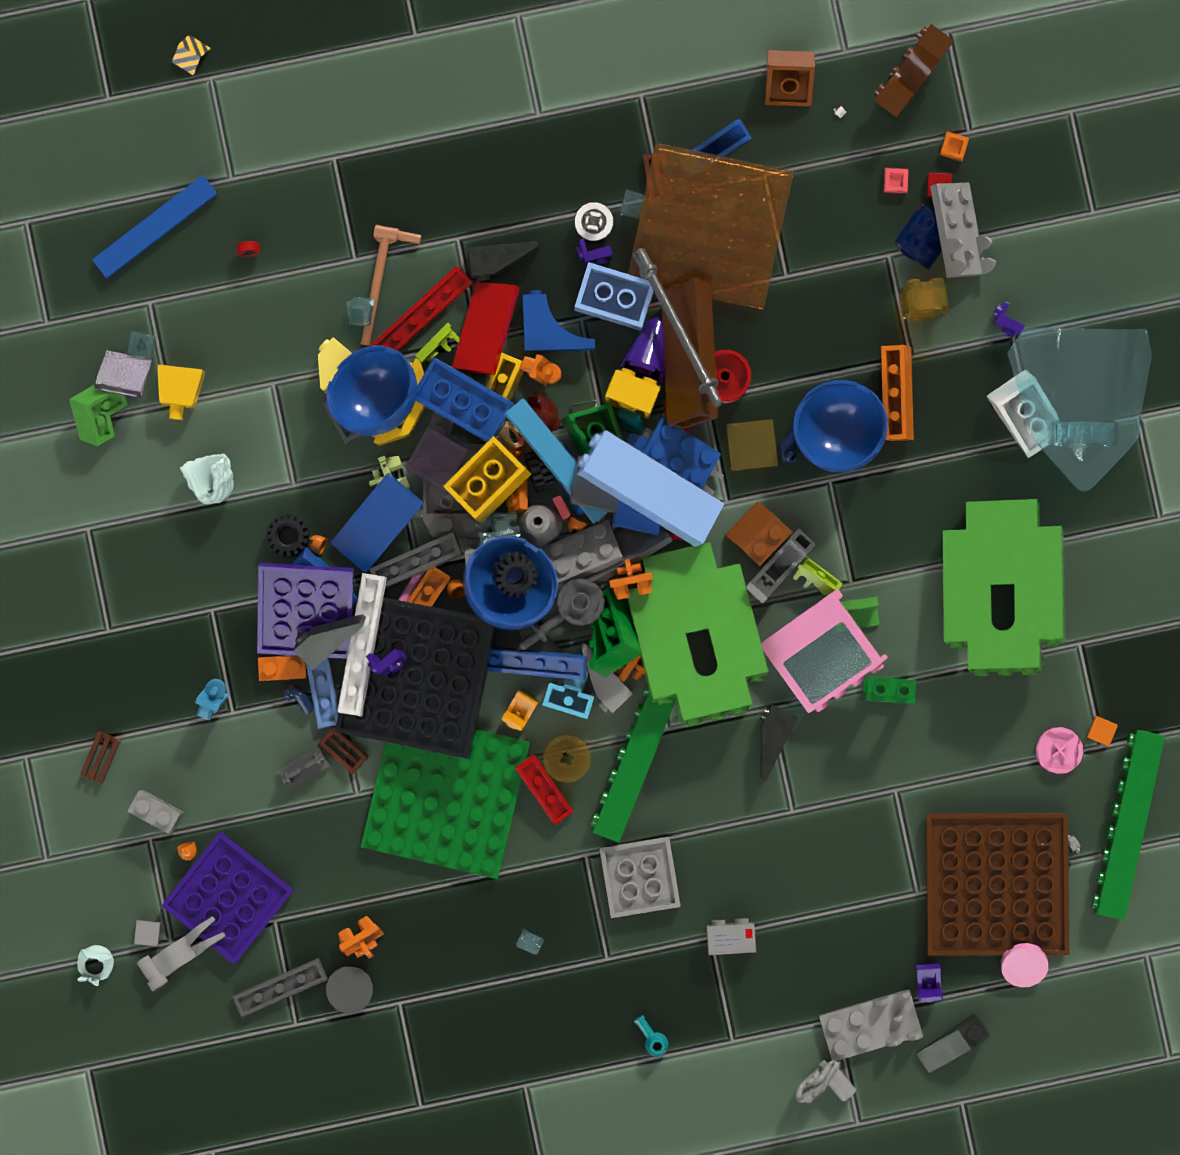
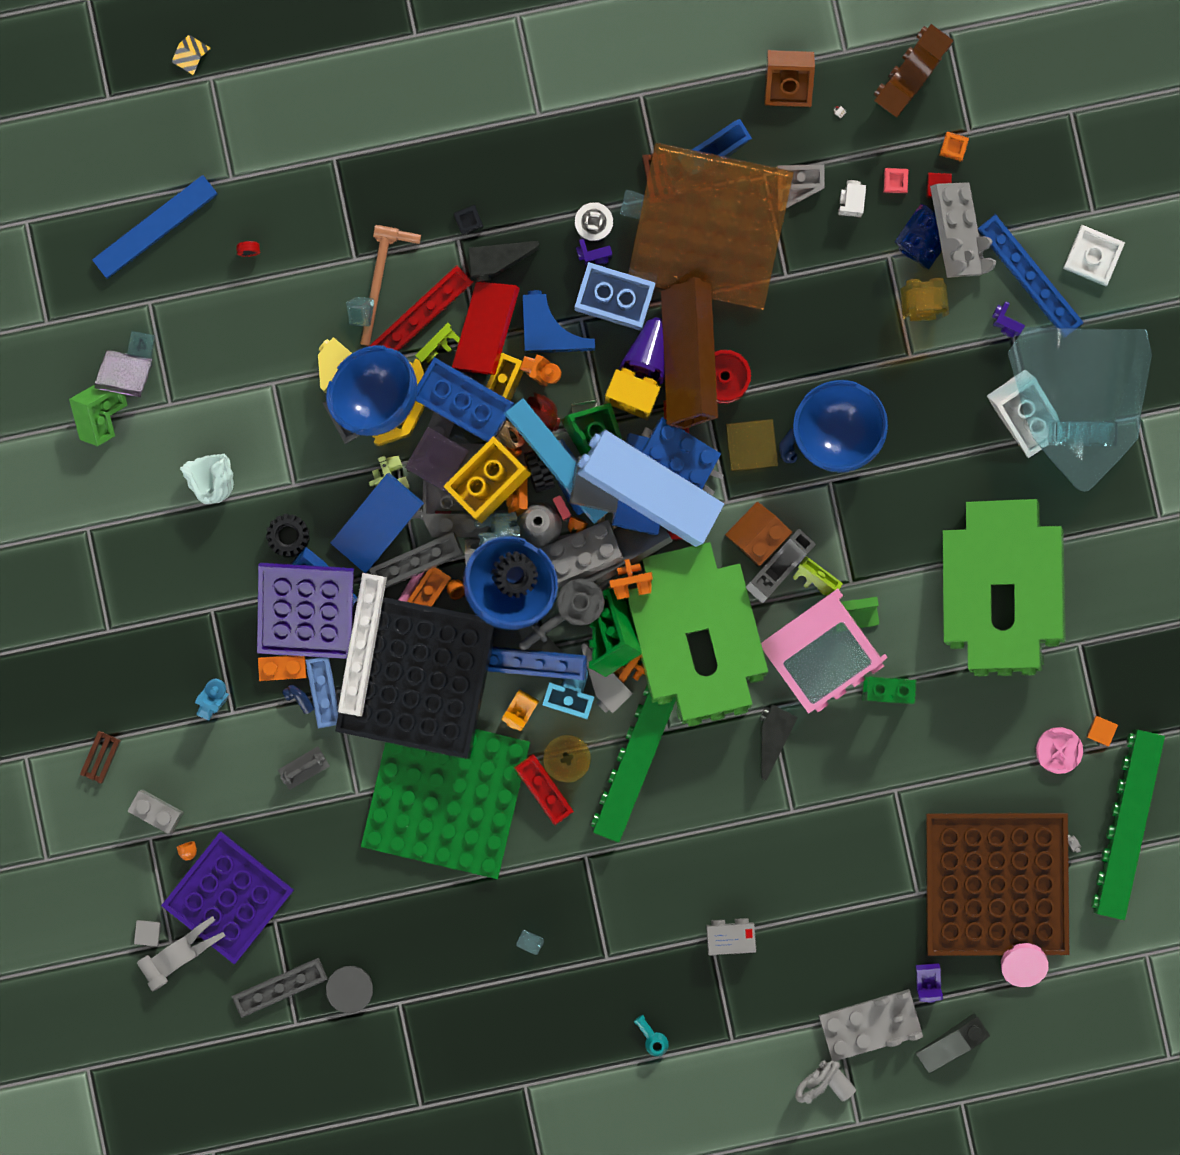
(101, 954): light aqua piece -> none
(179, 388): yellow torso -> none
(318, 544): orange hinge -> none
(324, 639): pearl dark grey slope -> none
(363, 941): orange hips -> none
(364, 757): copper tile -> none
(390, 663): dark purple bracket -> none
(468, 220): none -> black tile
(630, 421): teal tile -> none
(640, 877): light grey plate -> none
(649, 271): dark grey bar -> none
(805, 181): none -> light grey wing
(853, 199): none -> white brick
(897, 391): orange brick -> none
(1029, 275): none -> blue tile
(1094, 255): none -> white tile

